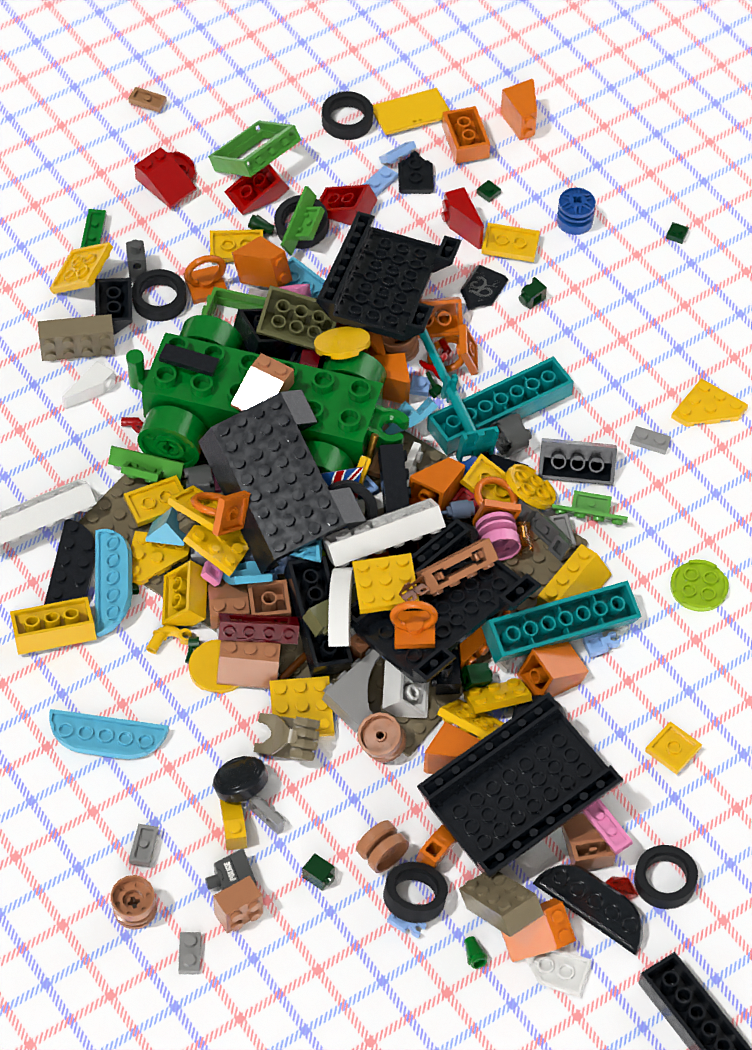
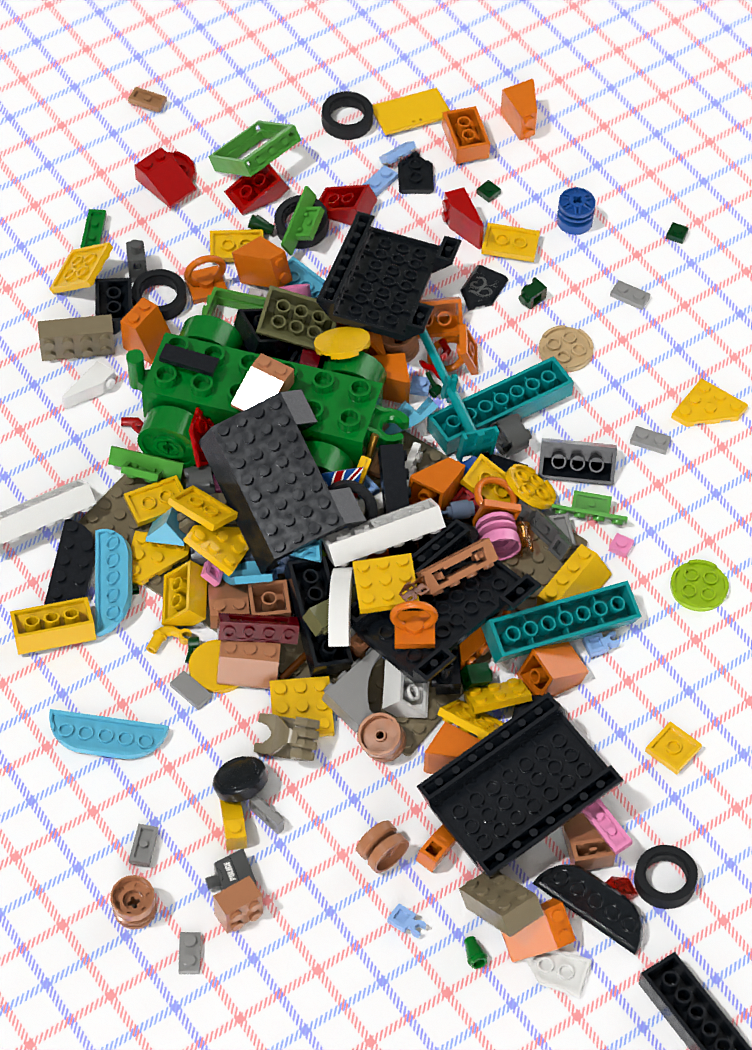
(144, 329): none -> orange slope
(190, 690): none -> light grey tile
(197, 430): none -> red tile
(229, 513): orange tile -> none
(318, 872): dark green brick -> none
(415, 912): black tyre -> none
(568, 345): none -> tan tile
(621, 545): none -> bright pink plate
(630, 295): none -> light grey plate

